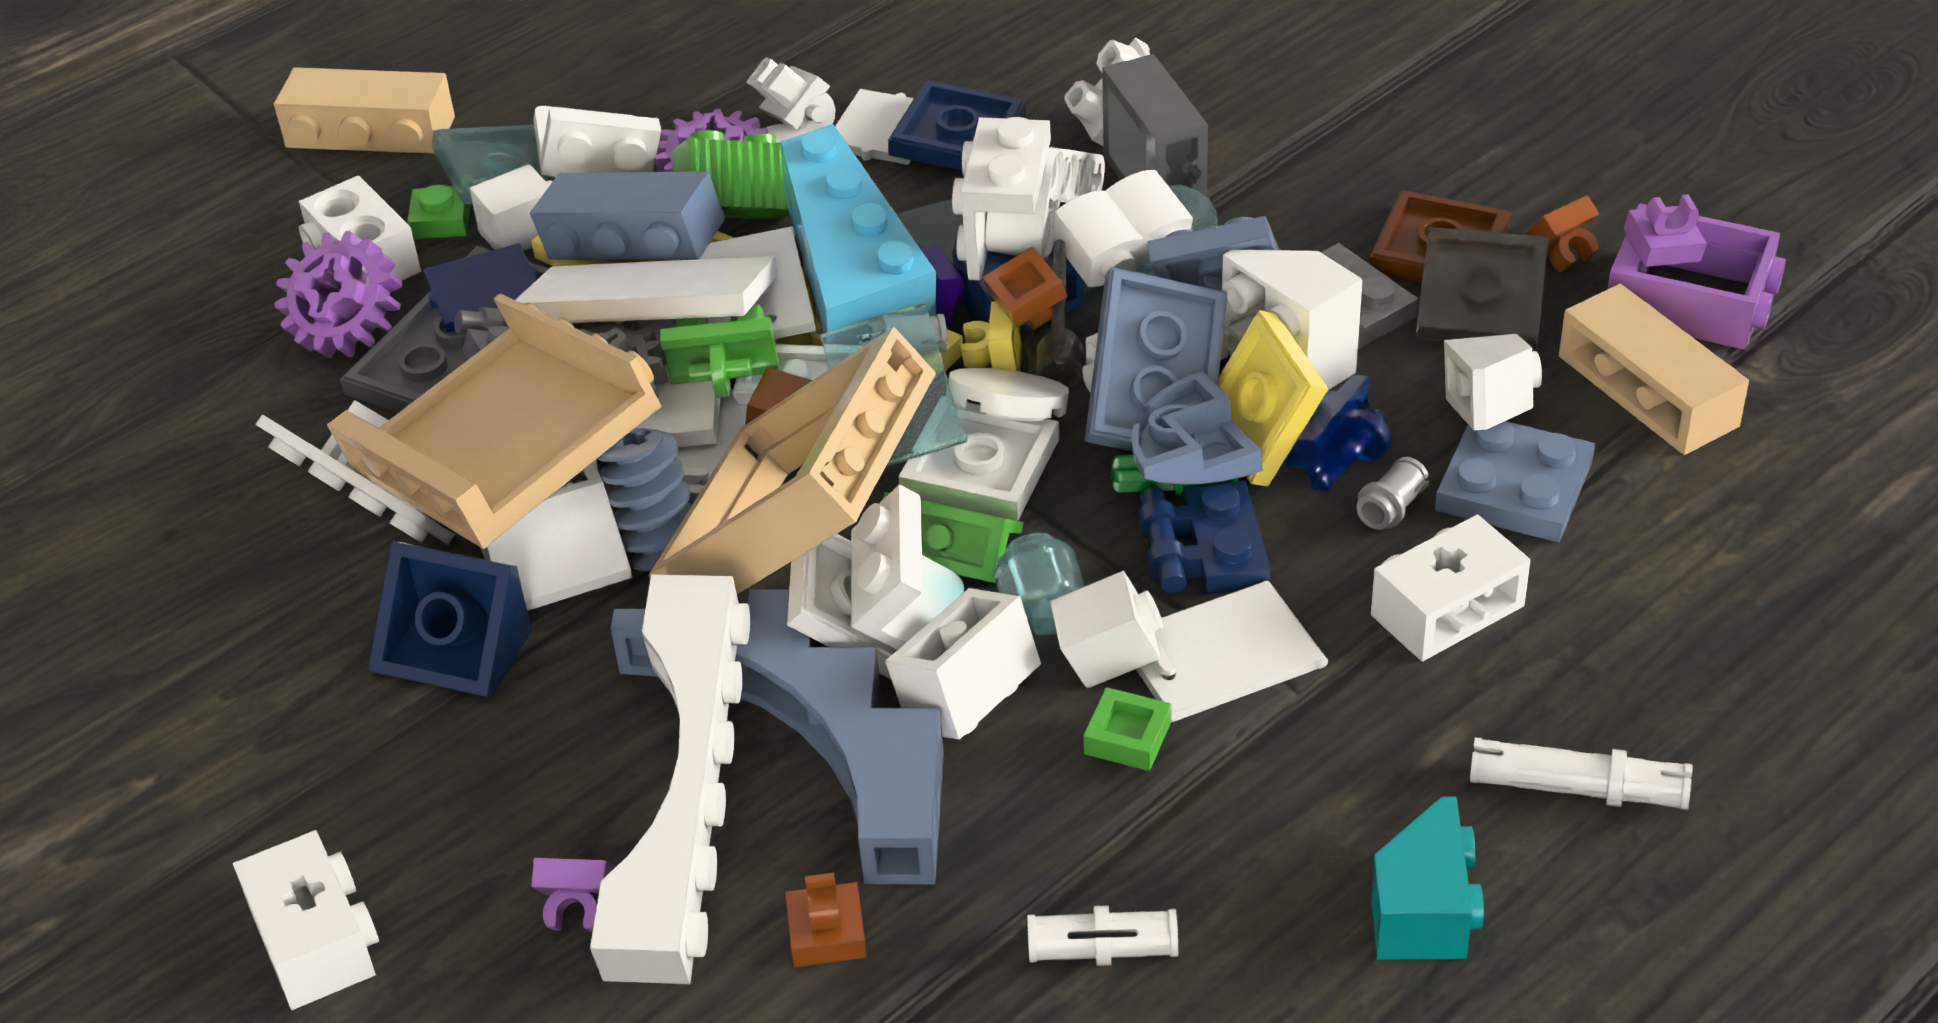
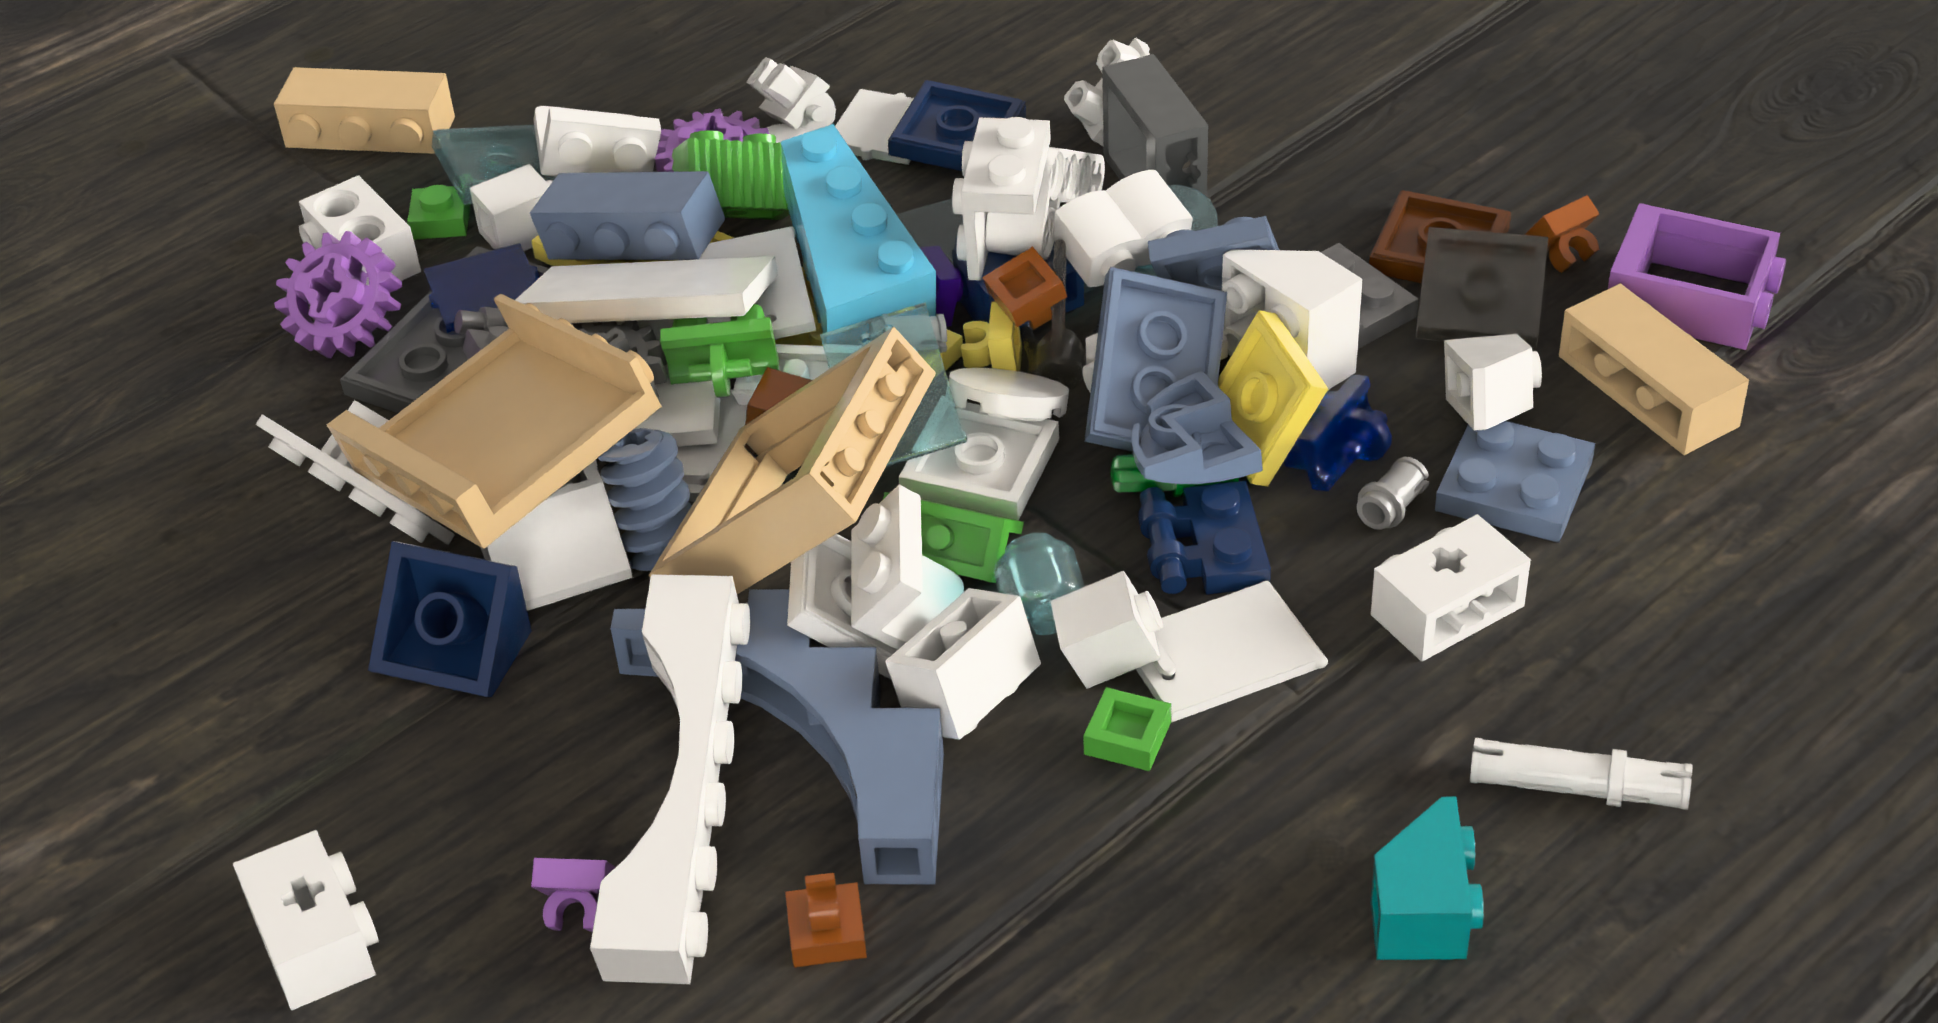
(1155, 935): white pin -> none
(1666, 233): medium lavender tile -> none

